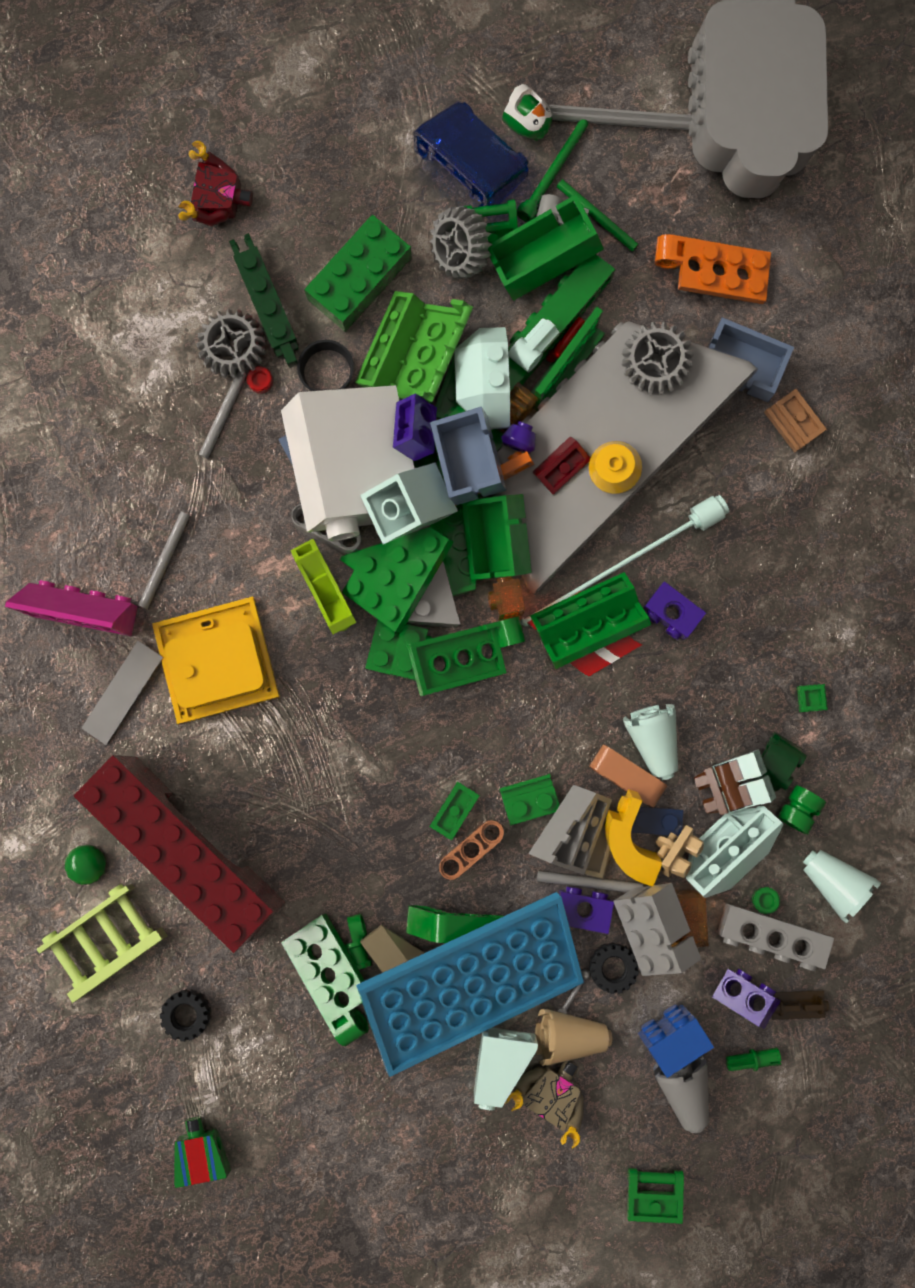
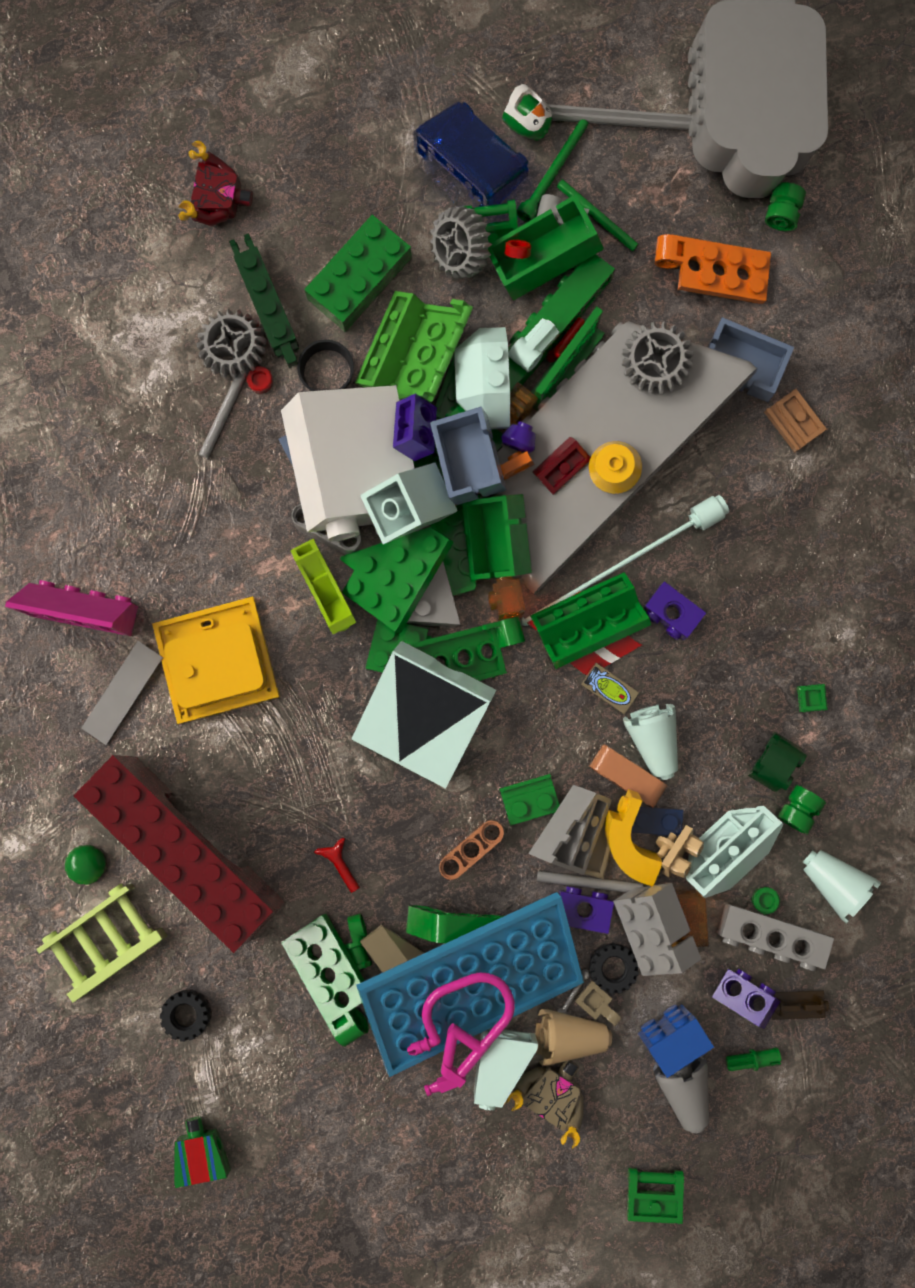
(164, 560): light grey bar -> none
(334, 854): none -> red piece
(423, 714): none -> tile
(453, 1076): none -> dark pink piece
(454, 811): green plate -> none
(518, 249): none -> red tile
(596, 1002): none -> dark tan plate
(609, 688): none -> tile
(727, 788): hips -> none
(784, 206): none -> green wheel

